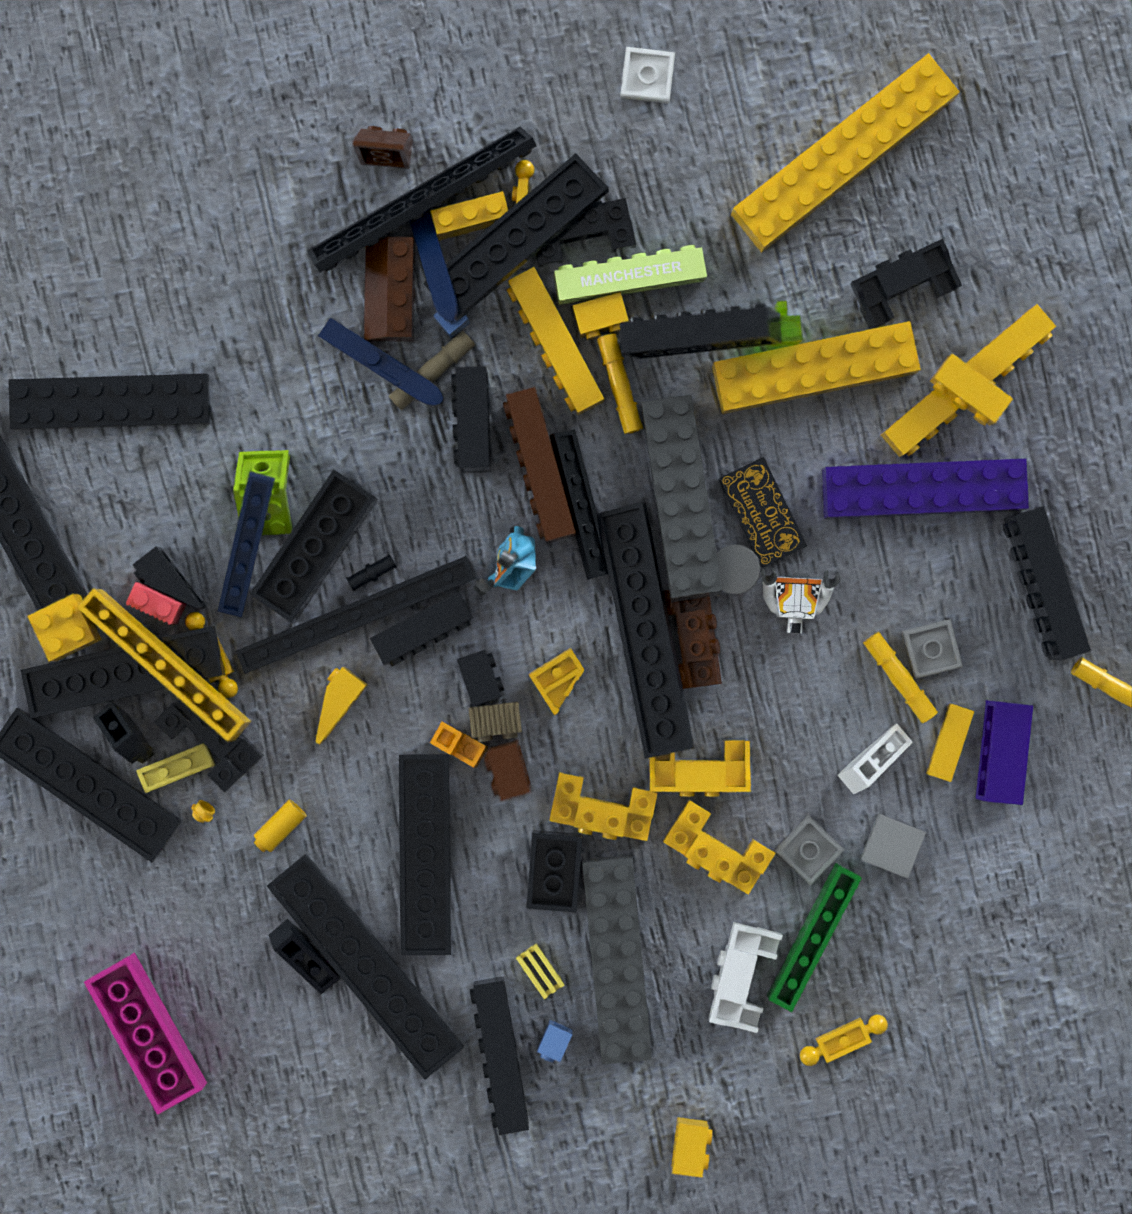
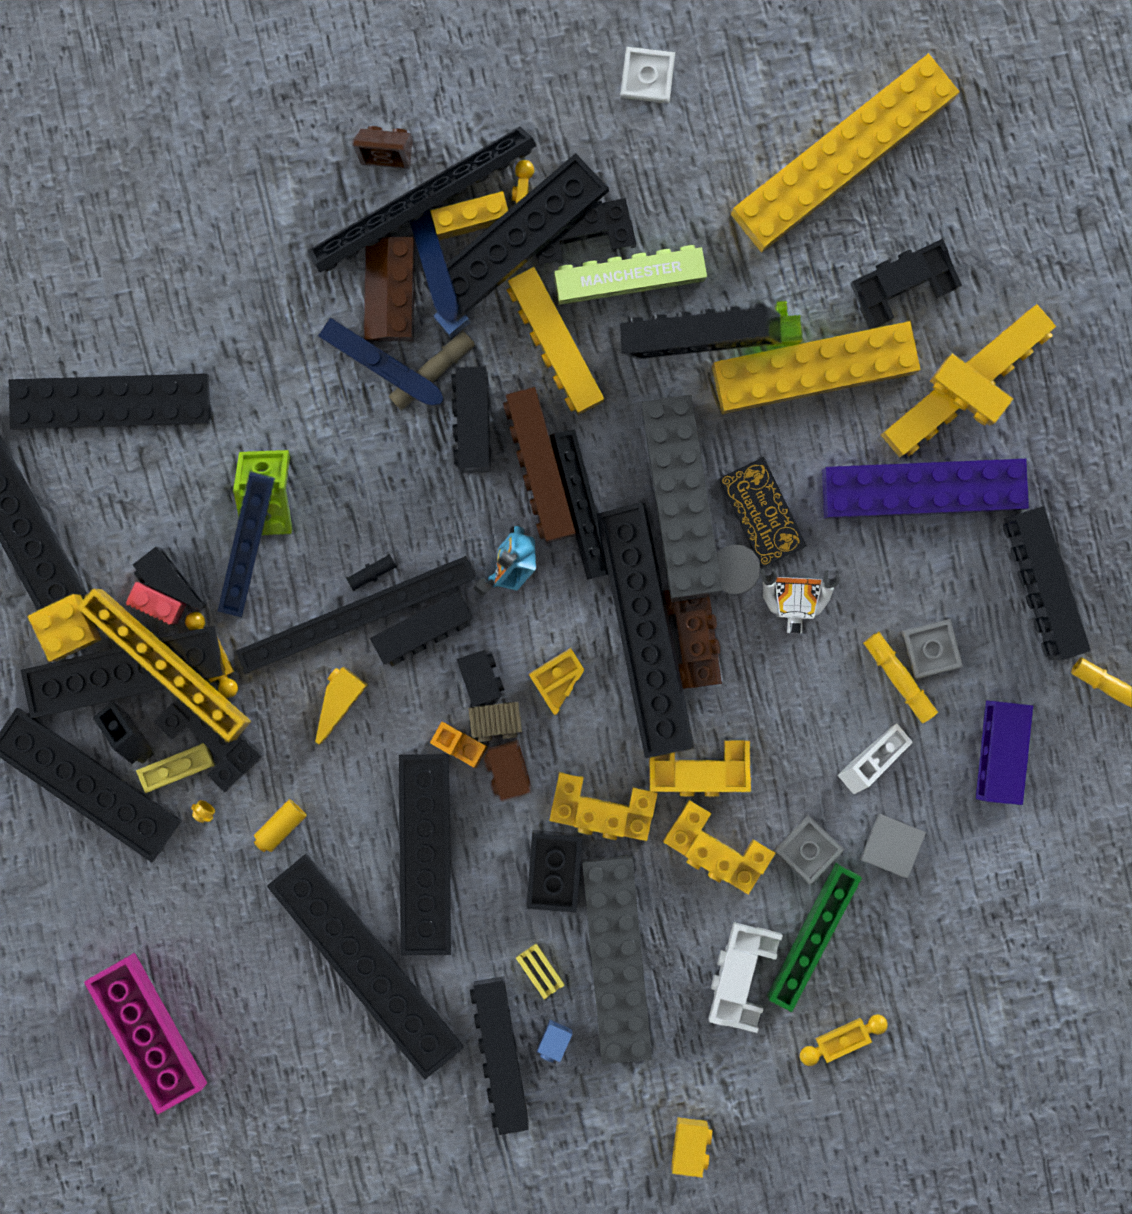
(303, 956): black slope -> none
(313, 546): black brick -> none
(600, 315): yellow brick -> none
(619, 383): yellow piece -> none
(950, 742): yellow tile -> none

